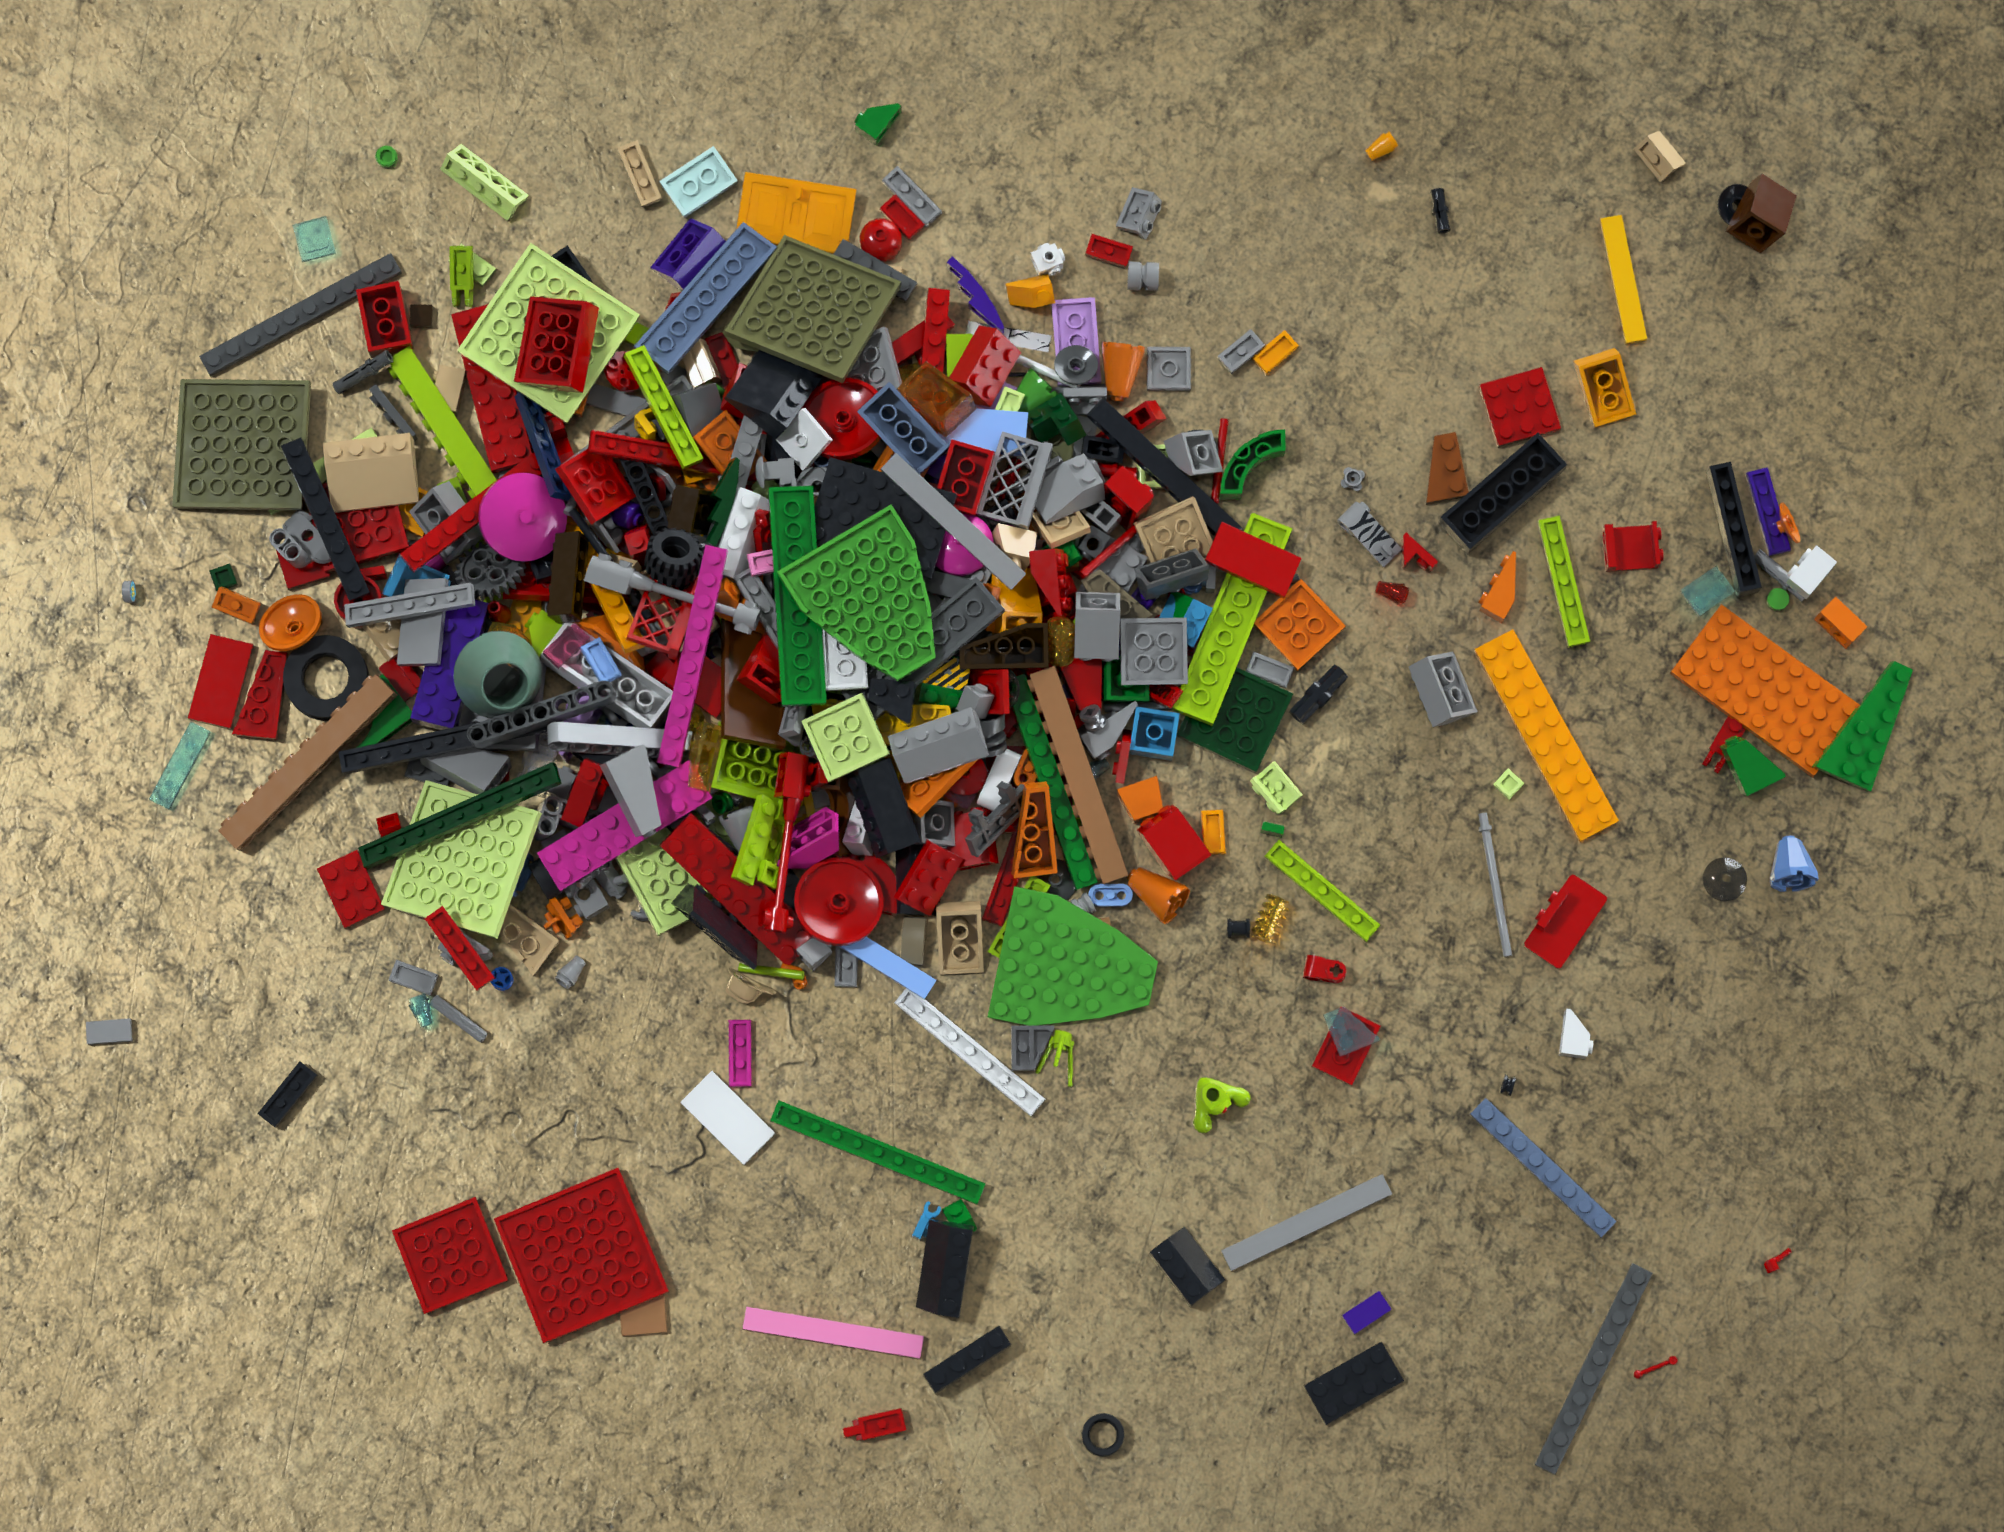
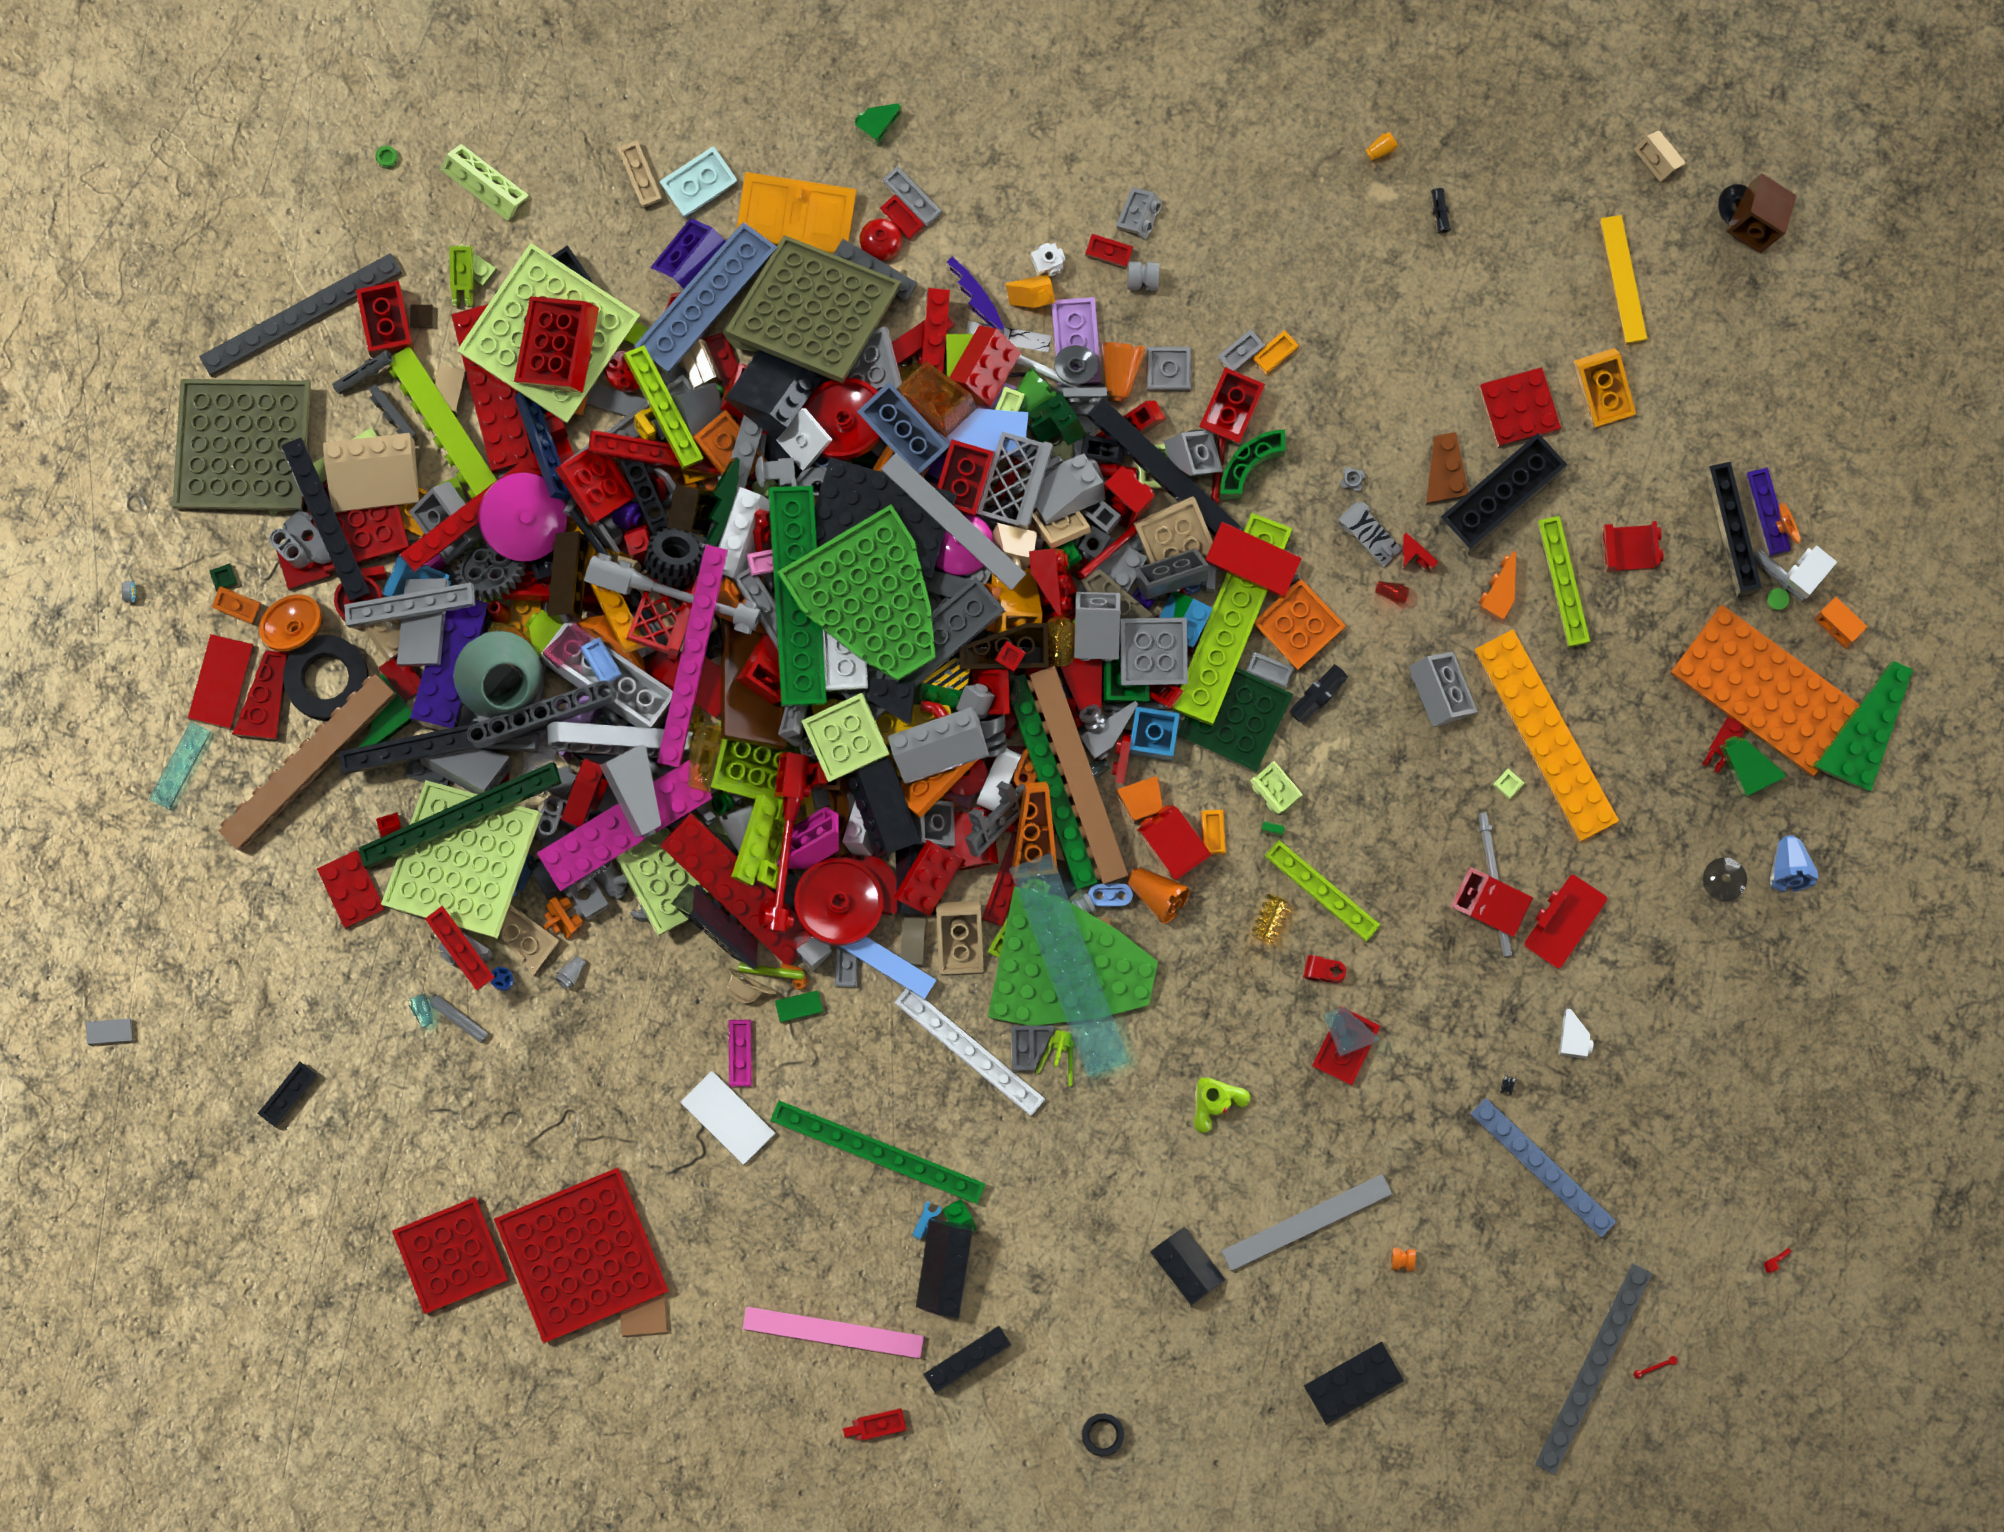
(314, 239): clear light blue piece -> none
(413, 977): light grey tile -> none
(798, 1006): none -> green tile
(932, 707): none -> red arm
(1010, 656): none -> red plate
(1069, 964): none -> clear light blue plate
(1232, 405): none -> red slope
(1238, 928): black bush -> none
(1366, 1312): dark purple tile -> none
(1403, 1259): none -> orange wheel
(1492, 902): none -> red slope
(1707, 591): clear light blue plate -> none

